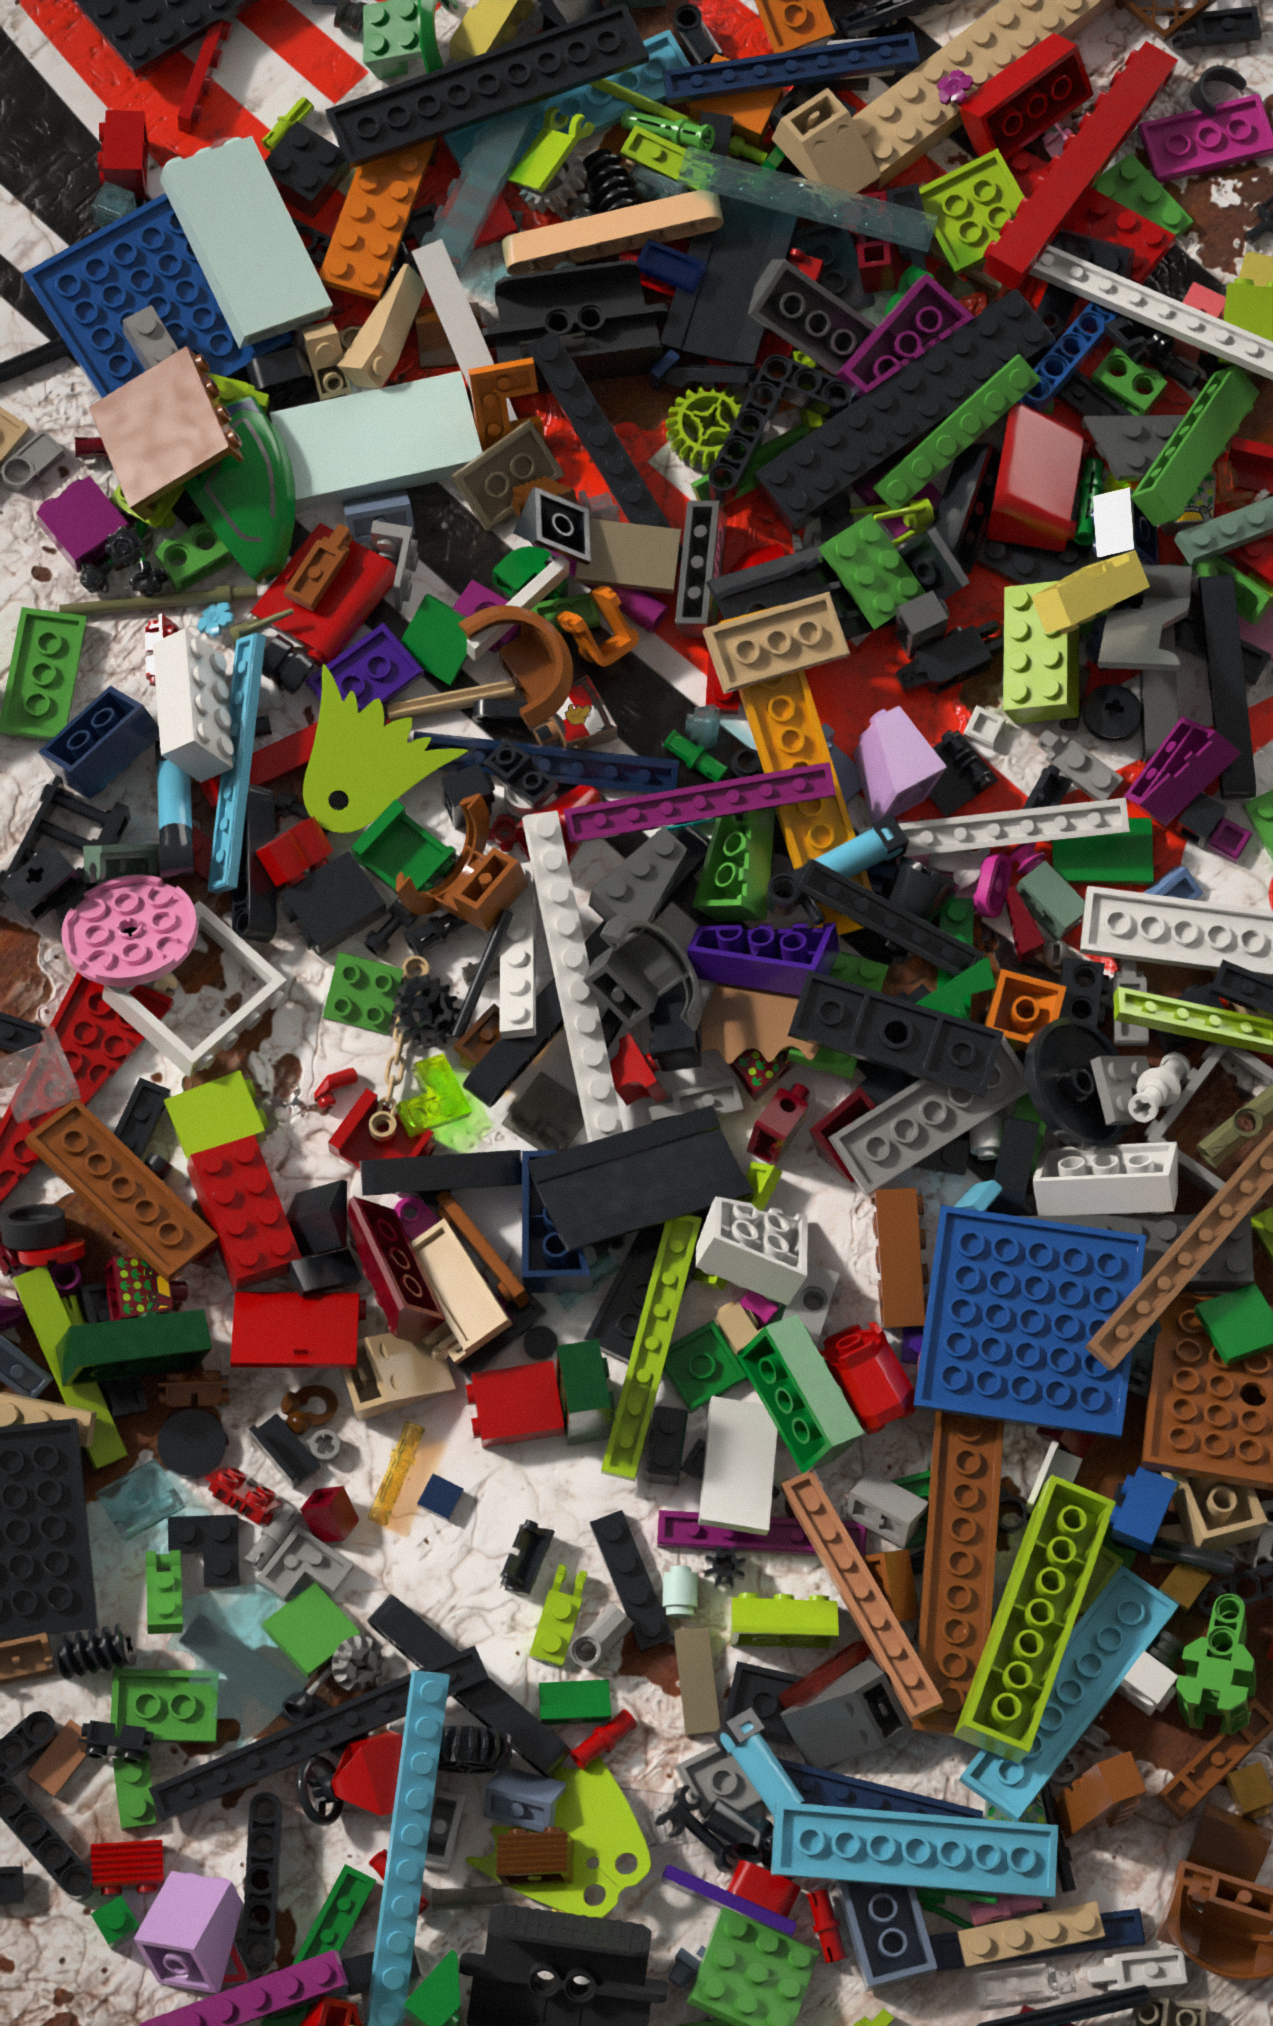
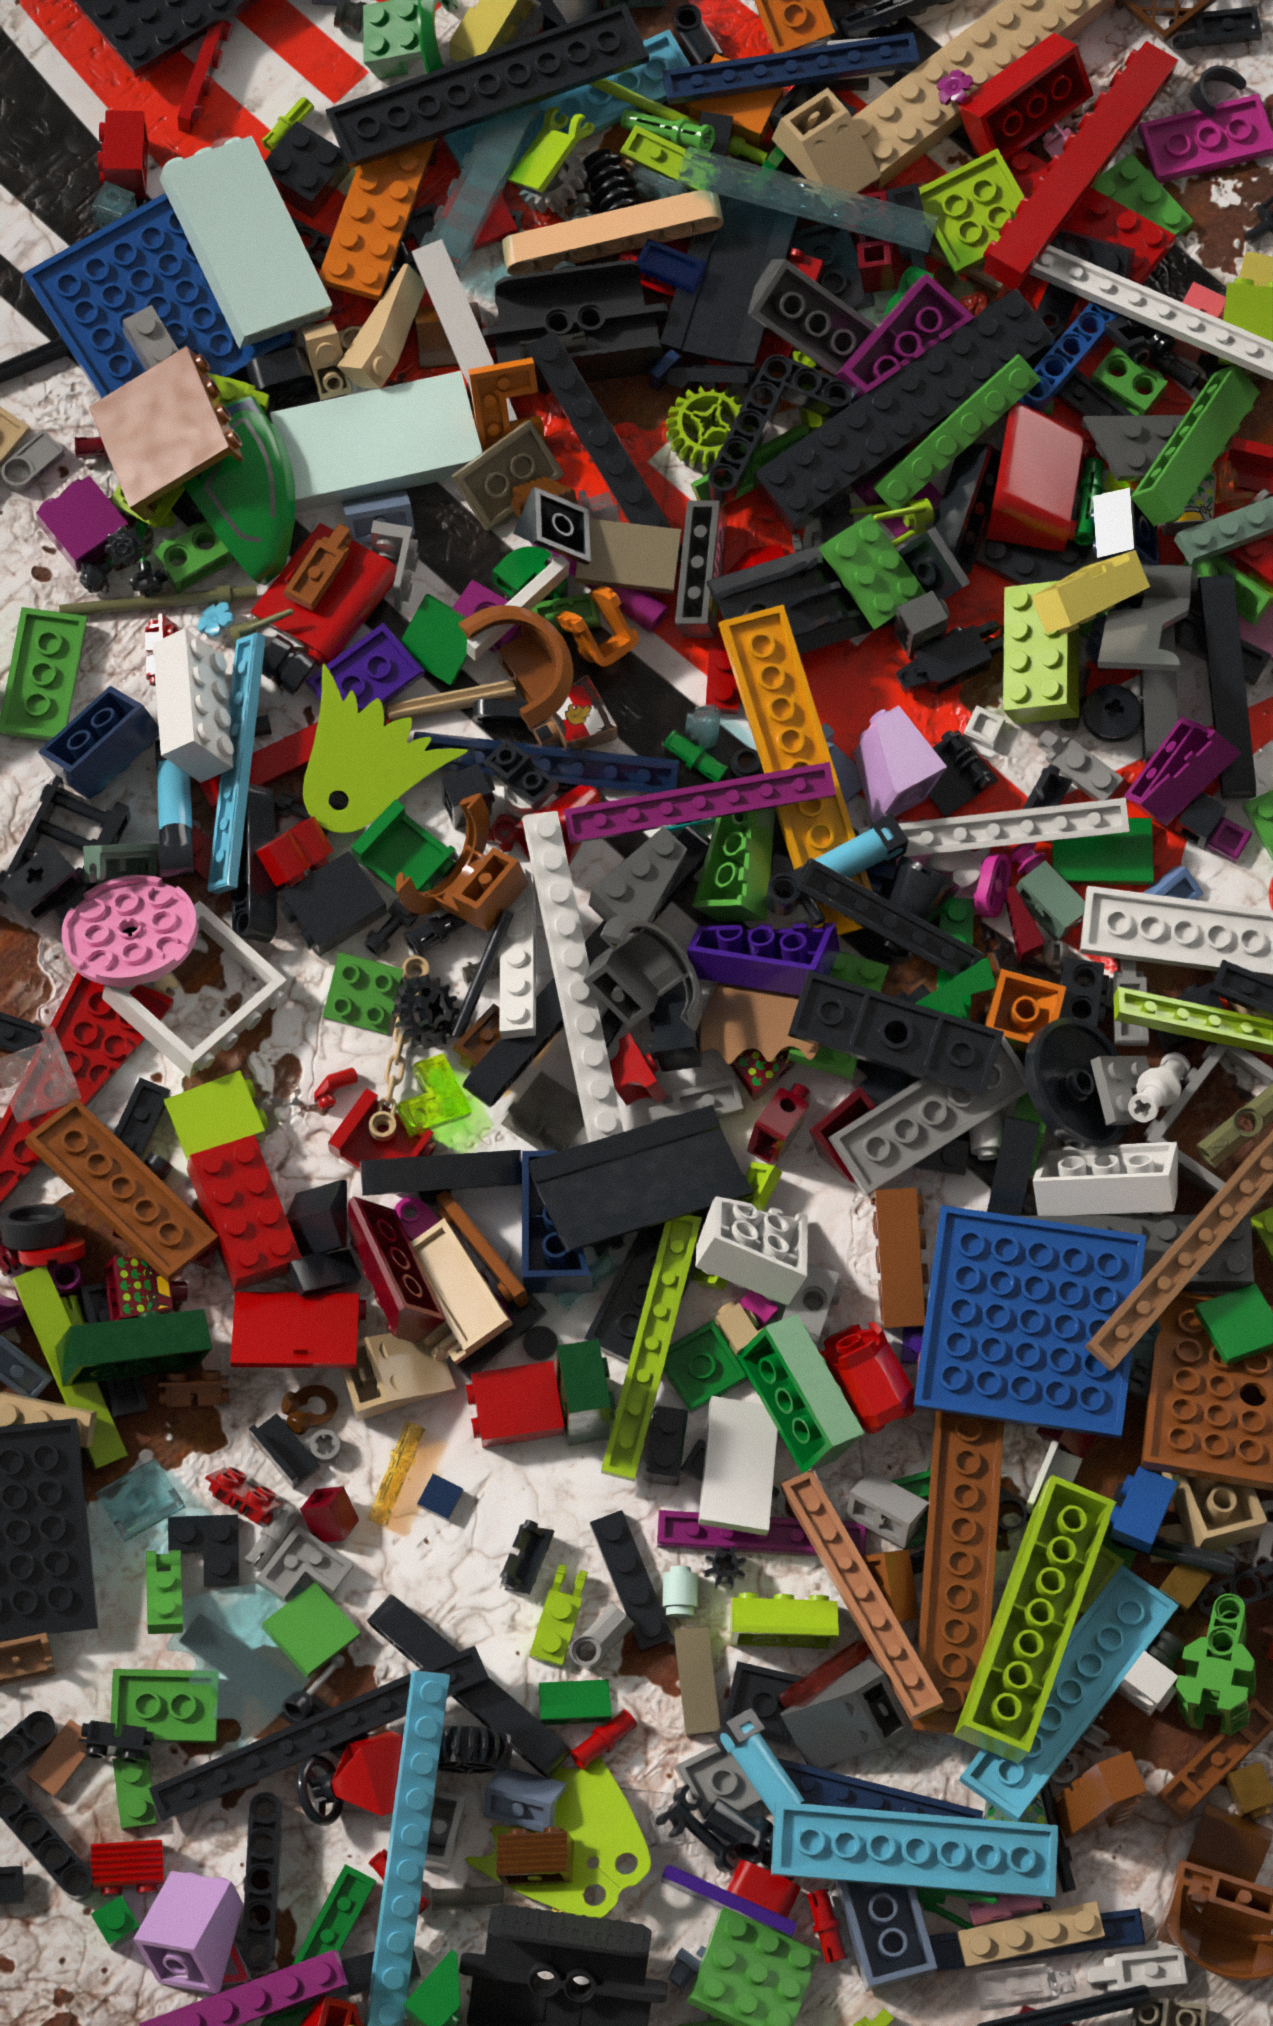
(96, 1652): black piece -> none
(191, 1443): black tile -> none
(358, 1648): light grey gear -> none
(776, 642): tan tile -> none
(979, 1196): medium azure tile -> none

